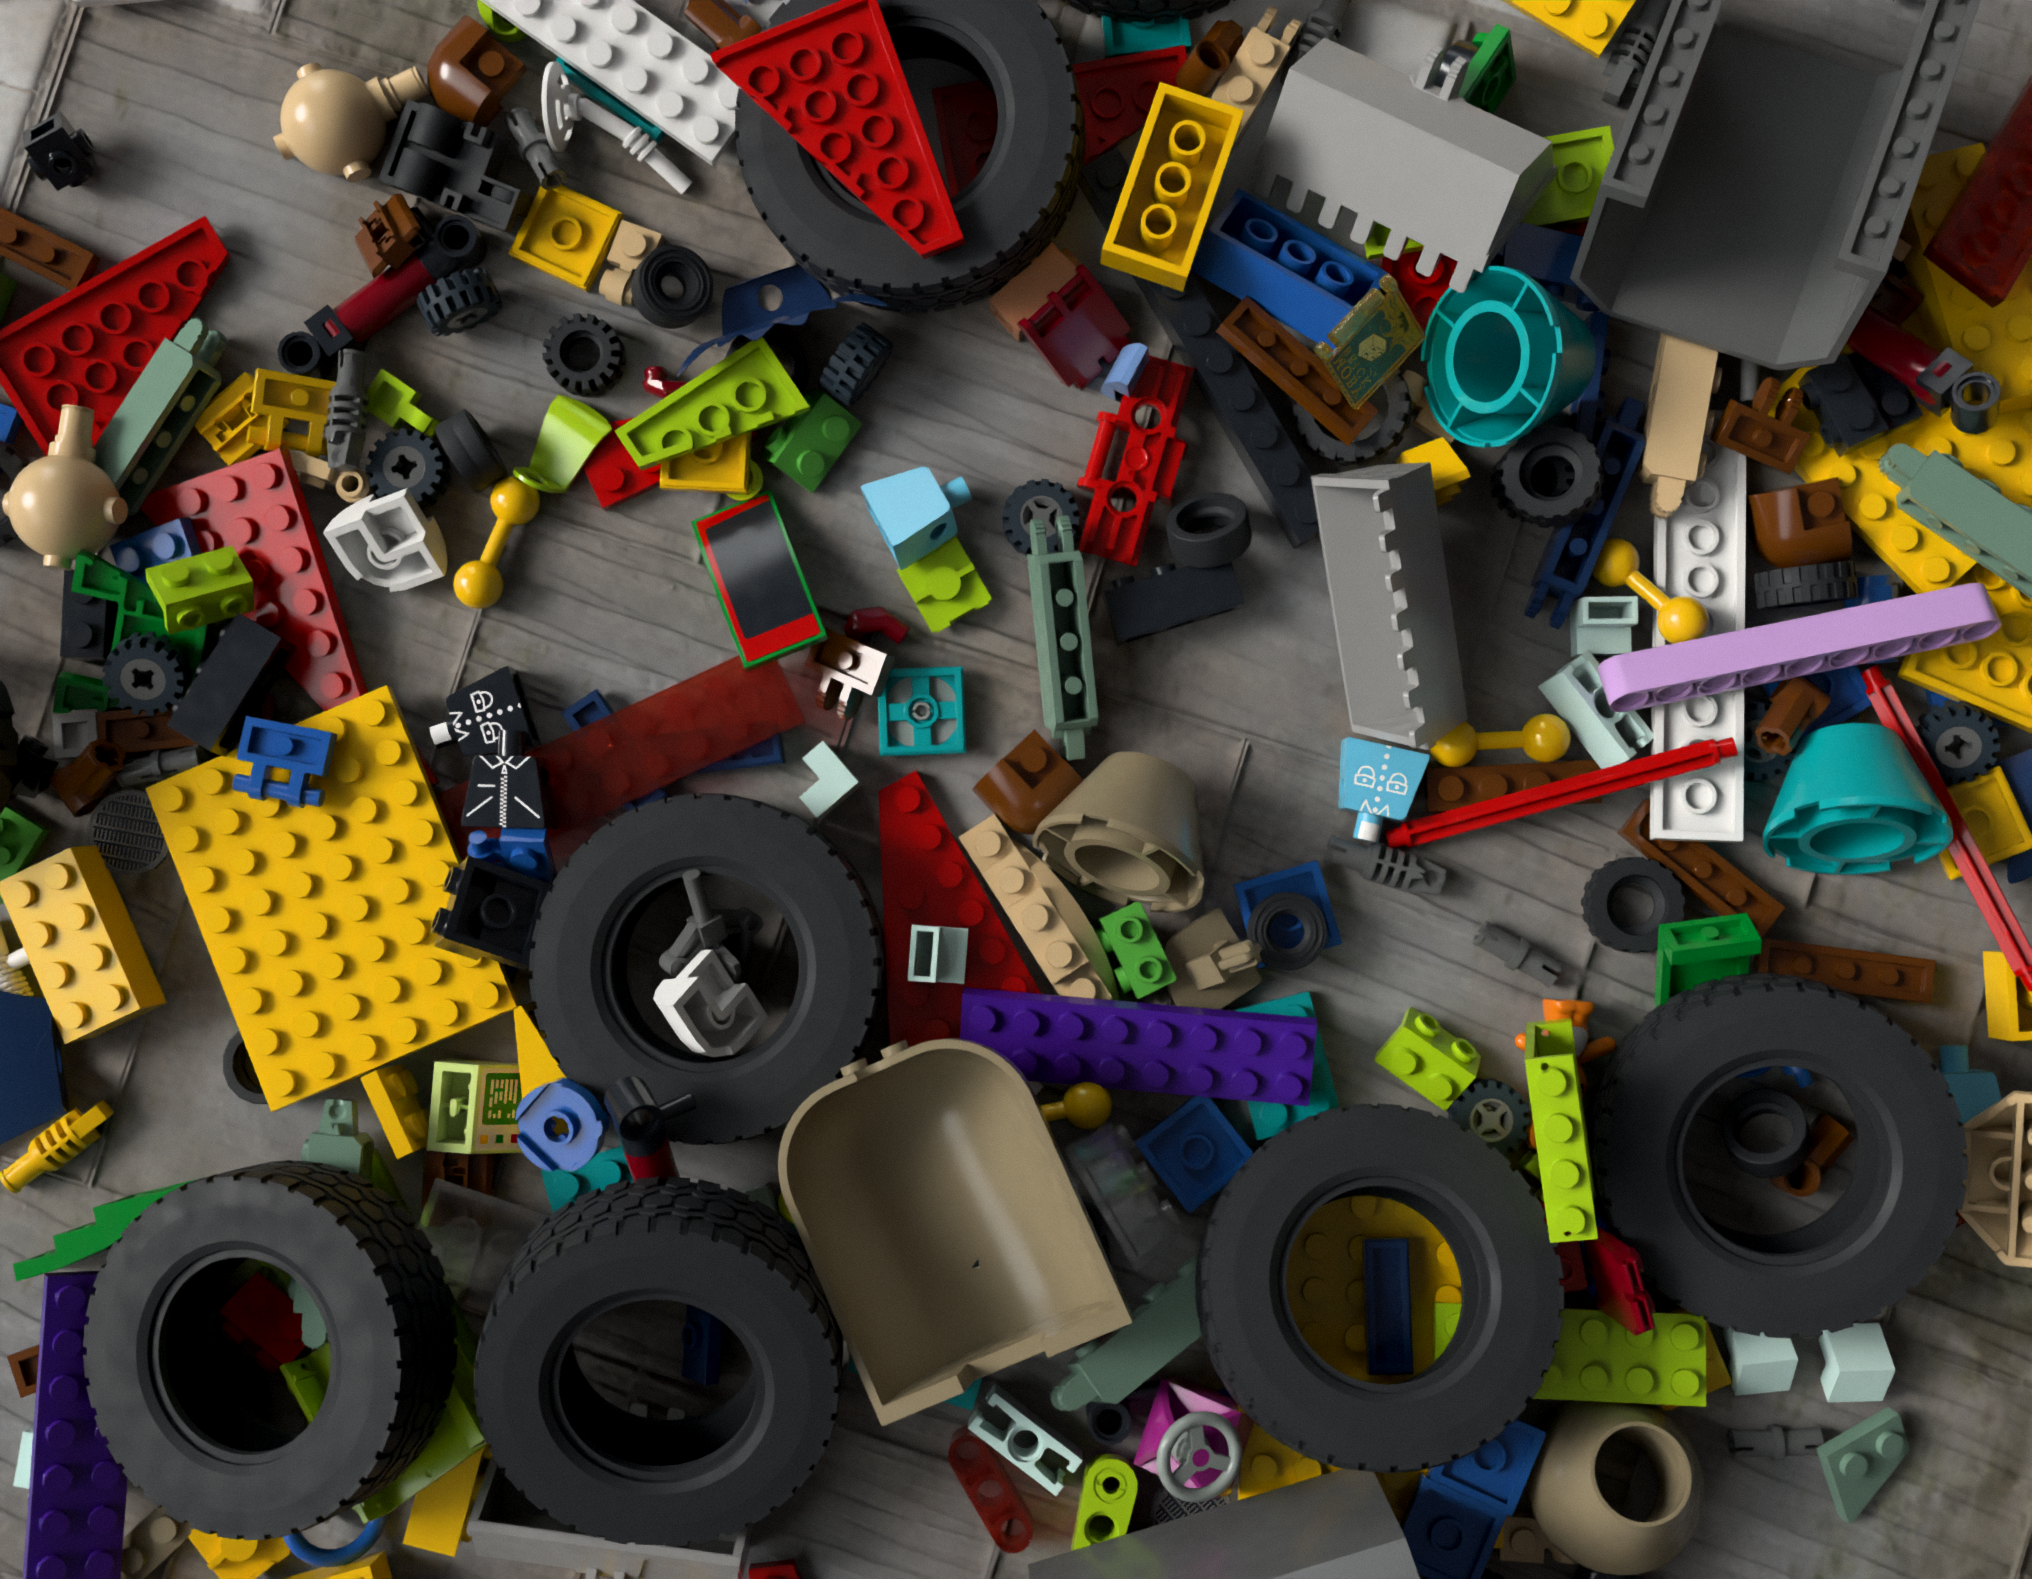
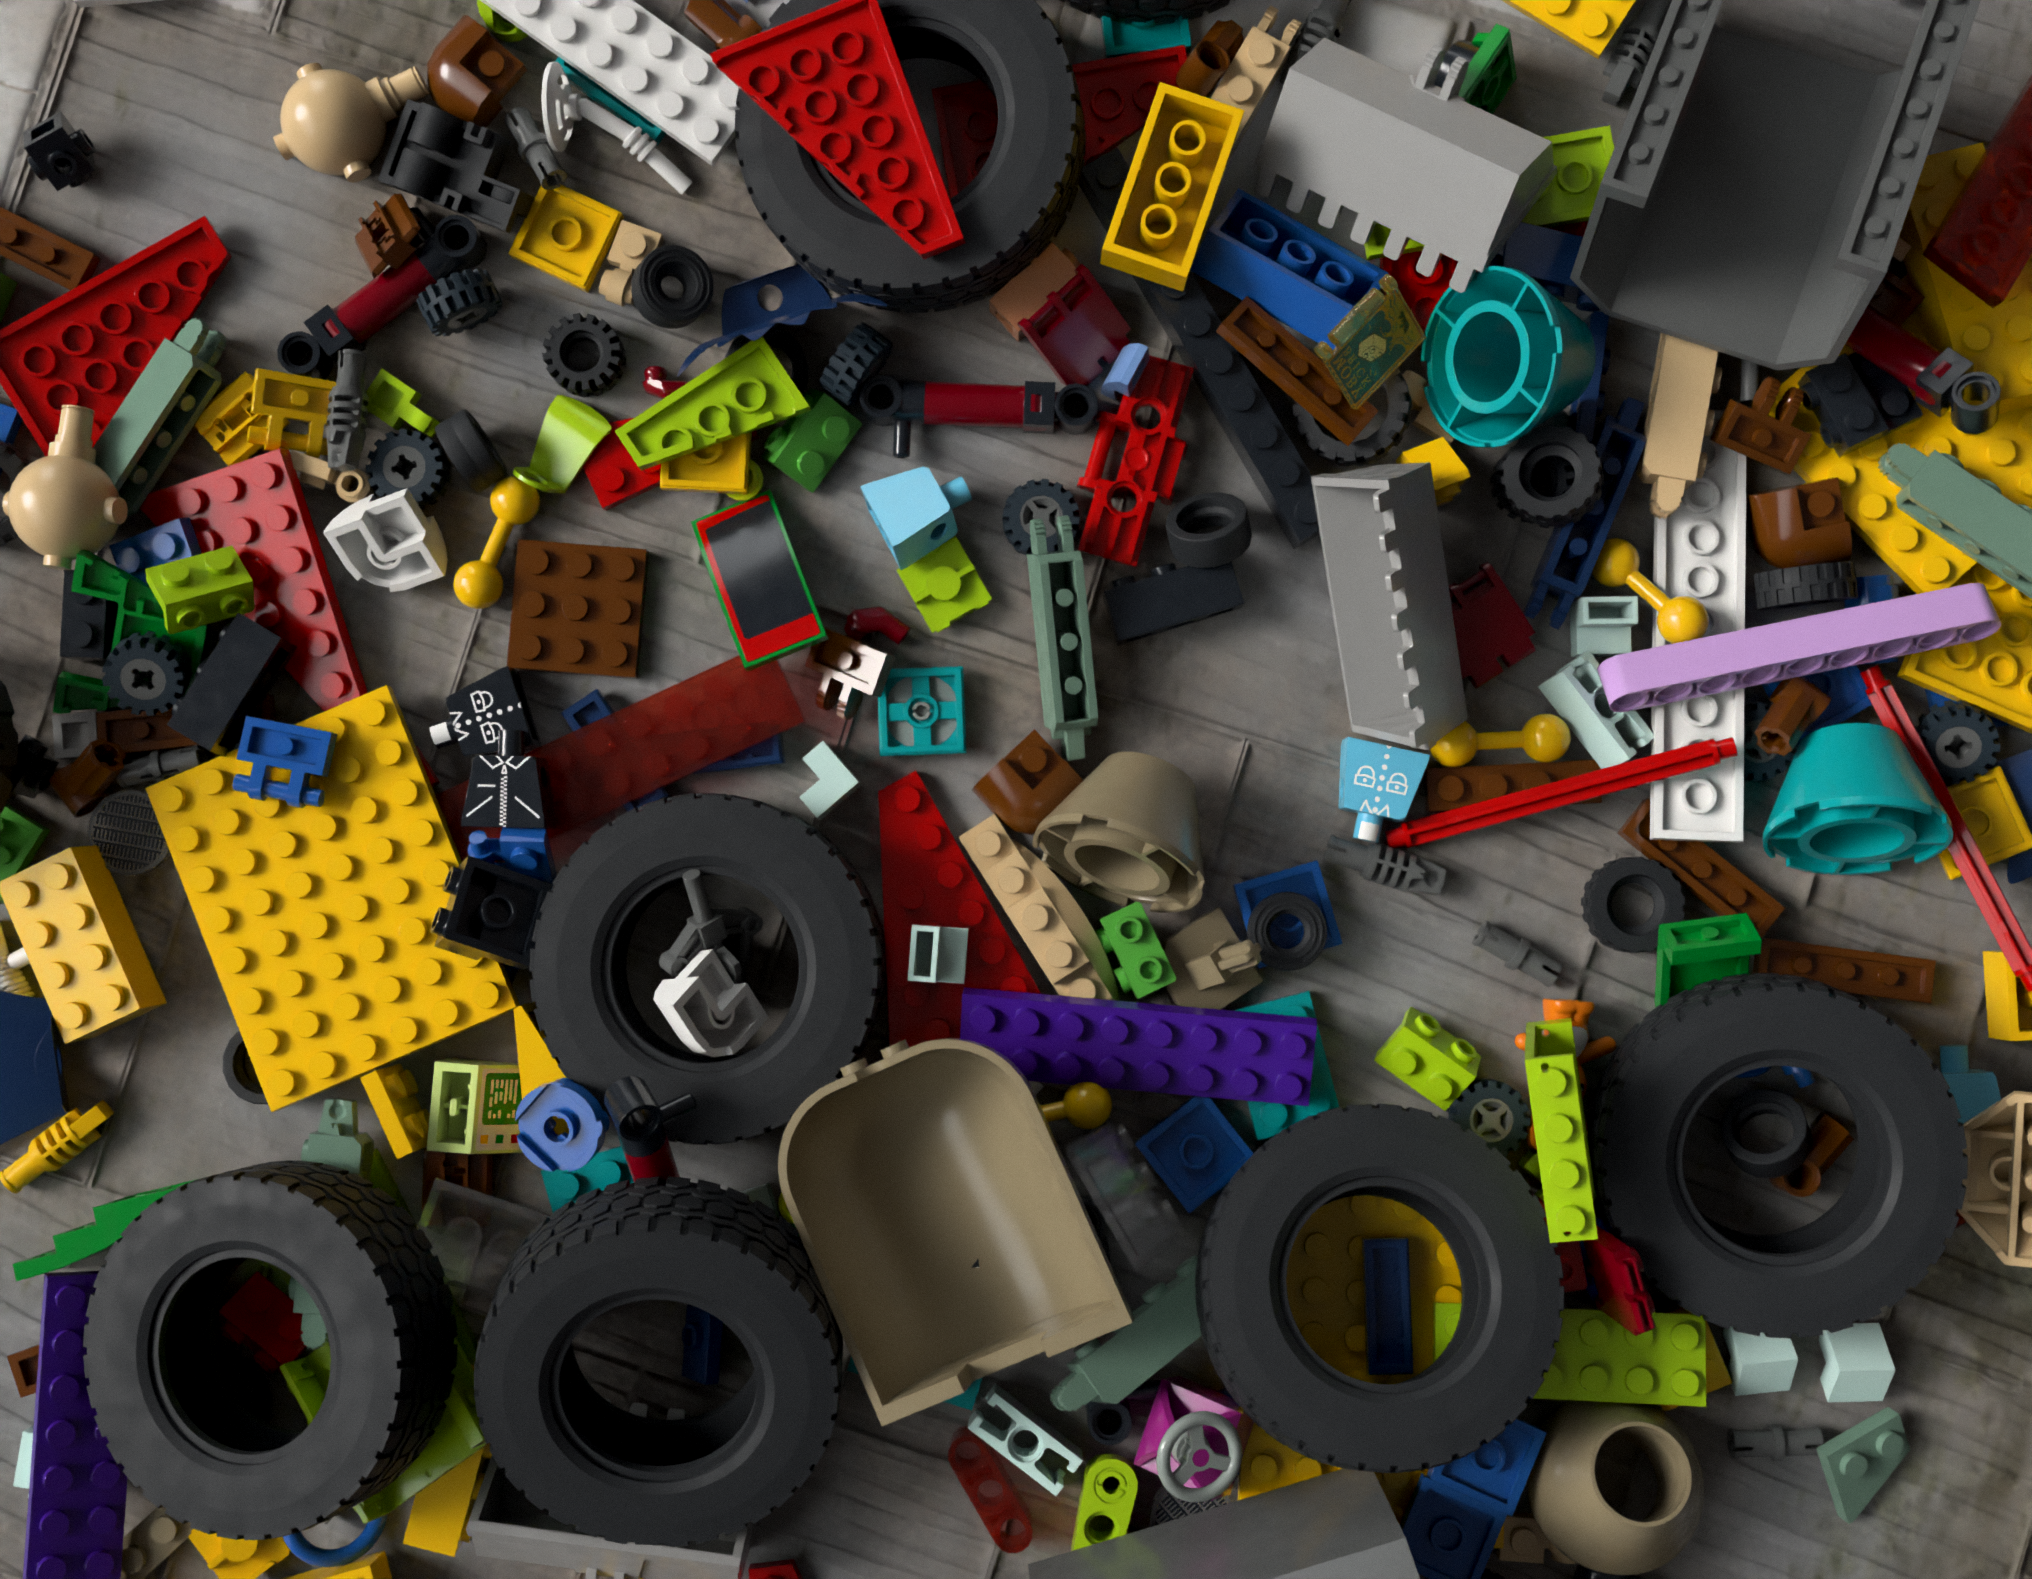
(577, 609): none -> reddish brown plate
(974, 404): none -> piece
(1488, 627): none -> dark red plate

